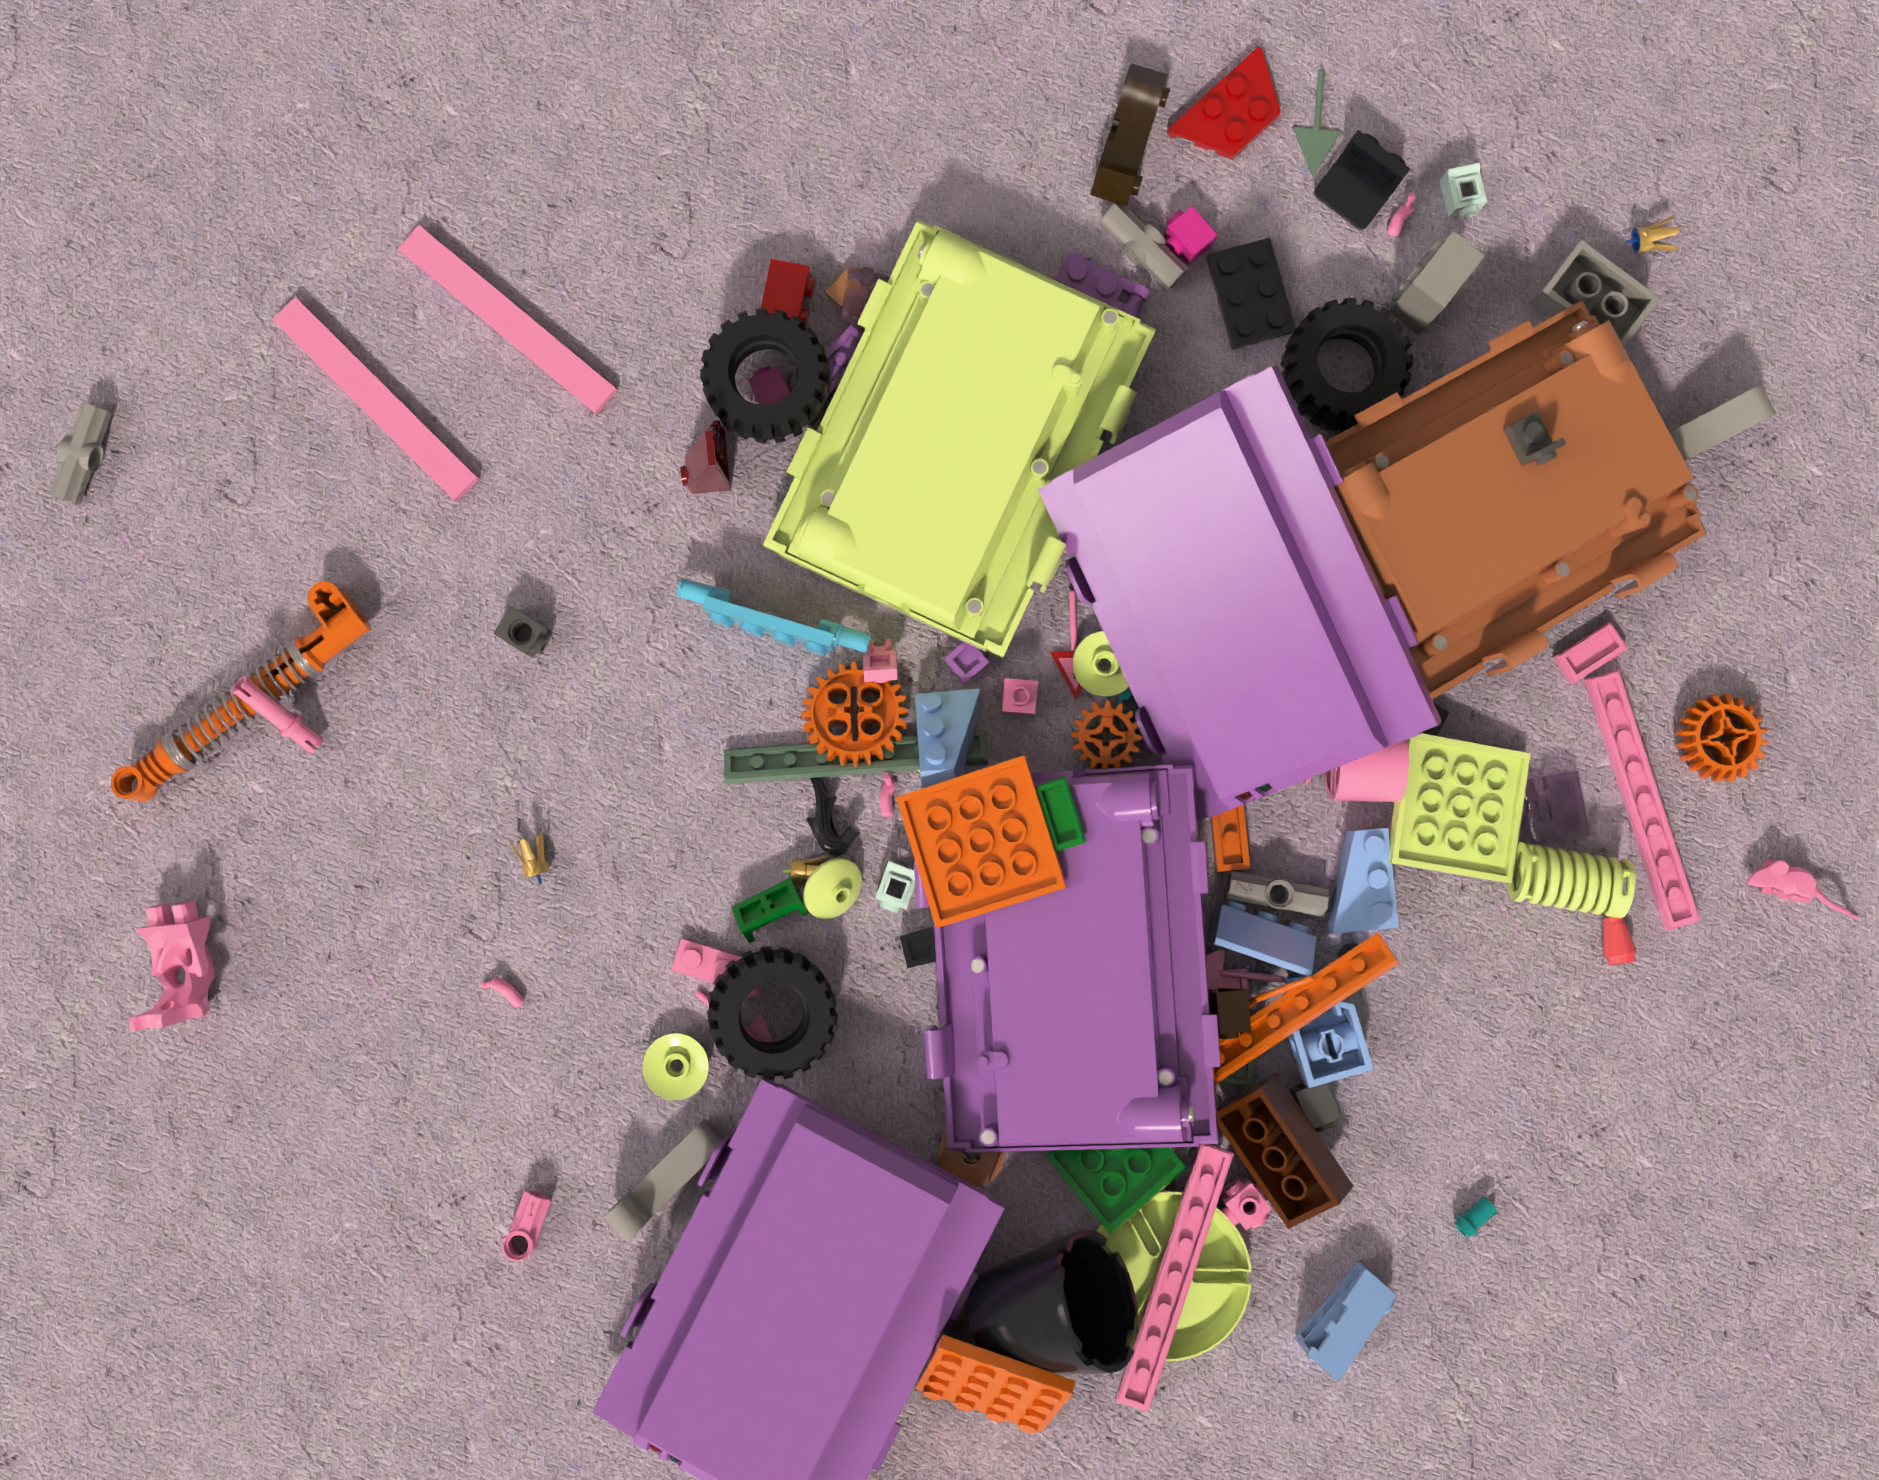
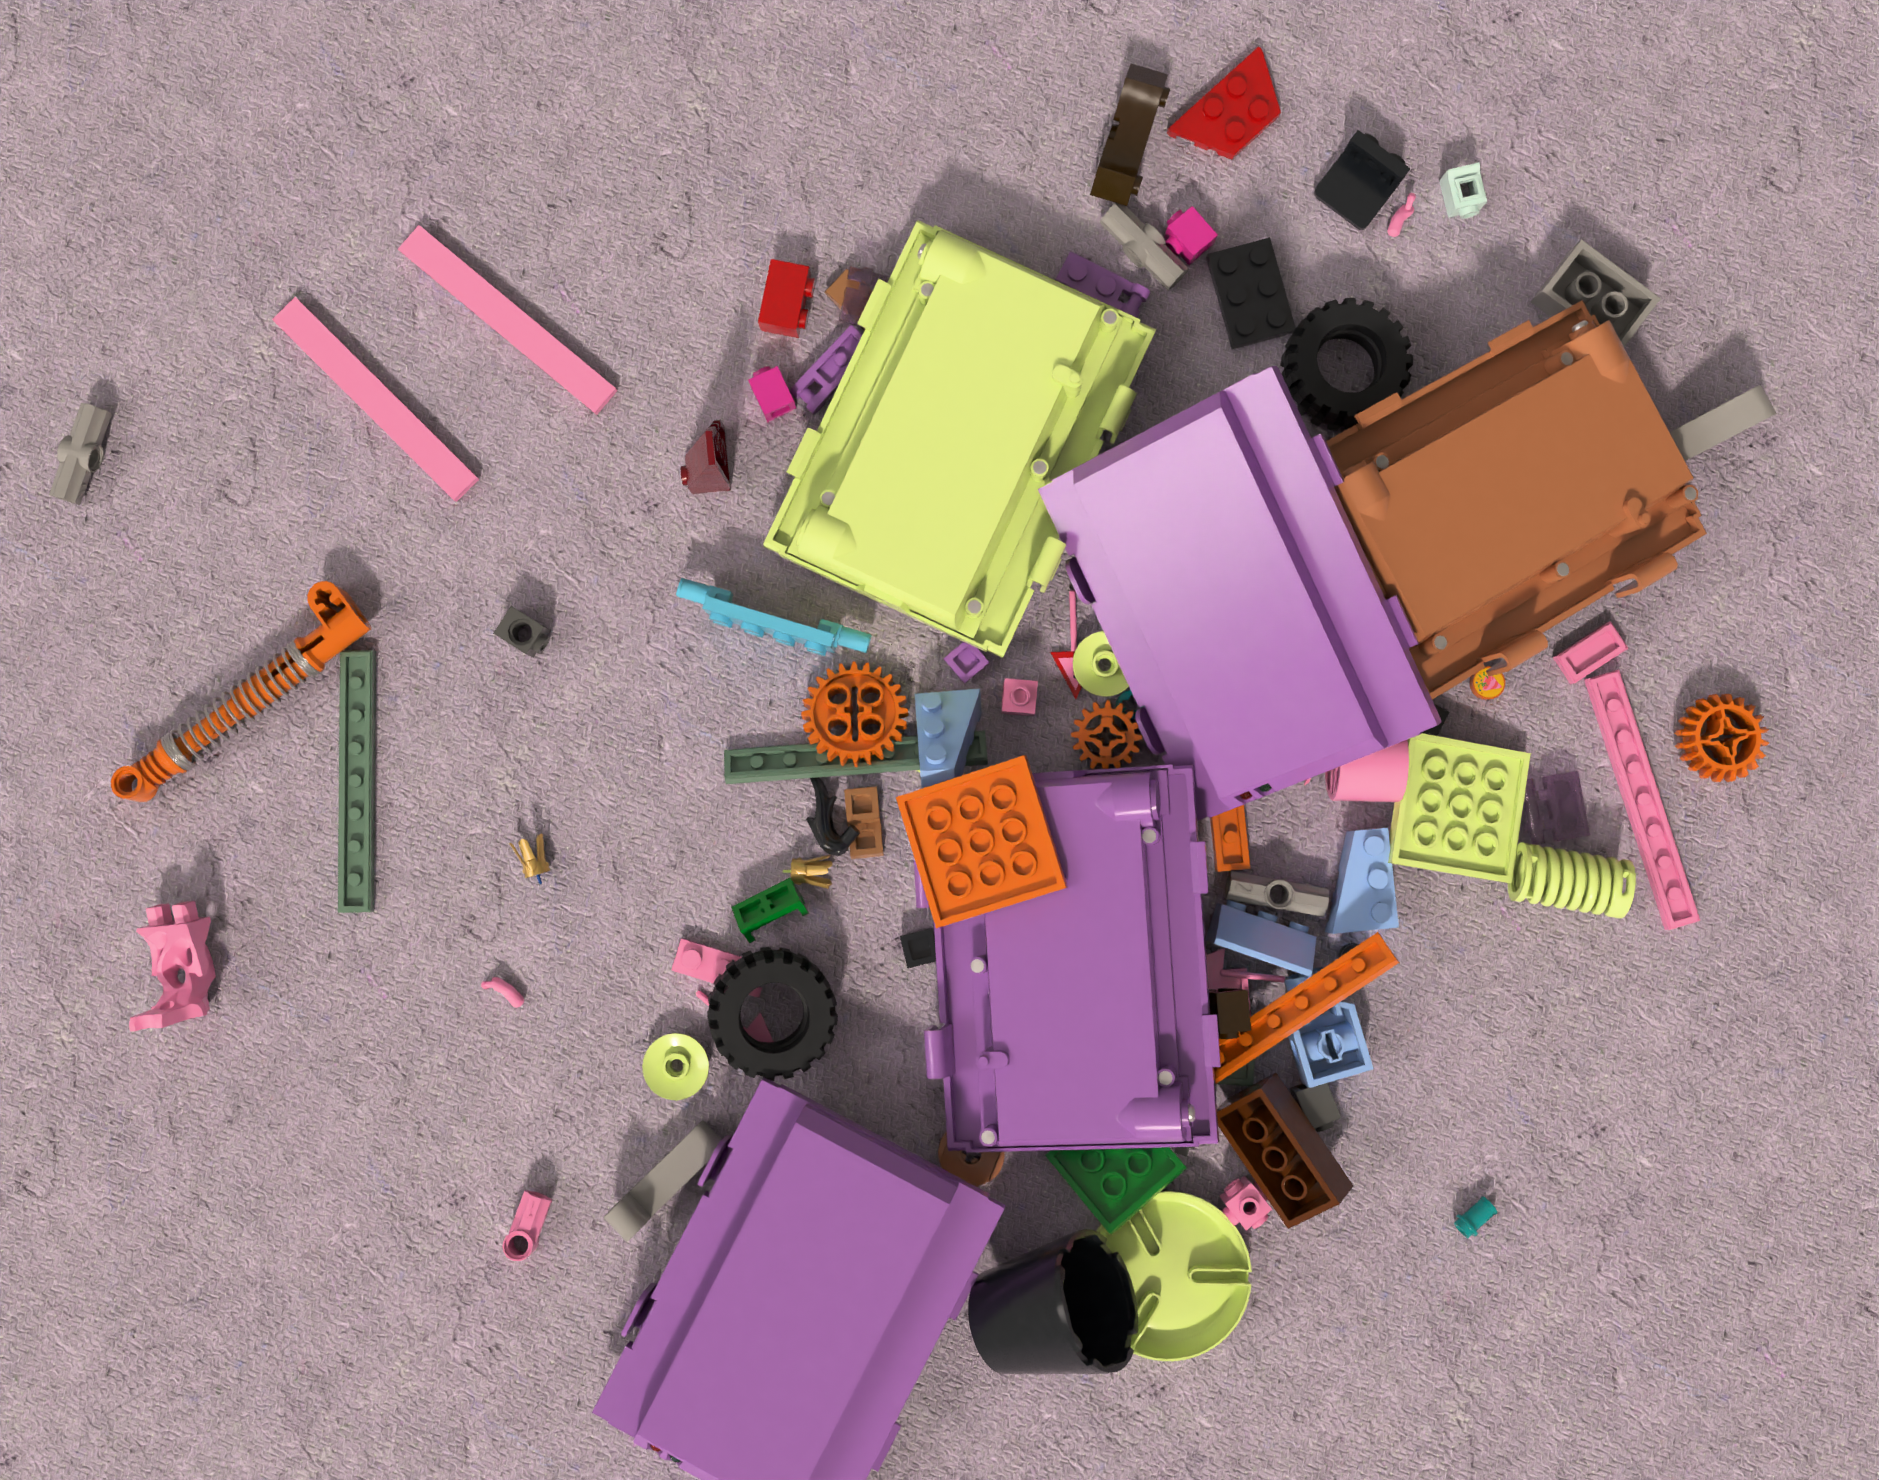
(288, 723): bright pink pin -> none
(356, 781): none -> sand green tile
(756, 334): black tyre -> none
(832, 888): yellowish green dish -> none
(864, 814): none -> medium nougat slope
(880, 663): bright pink plate -> none
(886, 794): bright pink piece -> none
(901, 874): light aqua window -> none
(993, 1385): orange plate -> none
(1060, 814): green tile -> none
(1174, 1276): bright pink tile -> none
(1253, 1001): orange piece -> none
(1316, 142): sand green piece -> none
(1346, 1321): light blue wedge -> none
(1434, 281): light grey brick -> none
(1486, 686): none -> tile
(1532, 441): dark grey bracket -> none
(1617, 942): coral cone -> none
(1643, 237): pearl gold piece -> none
(1790, 884): bright pink animal -> none

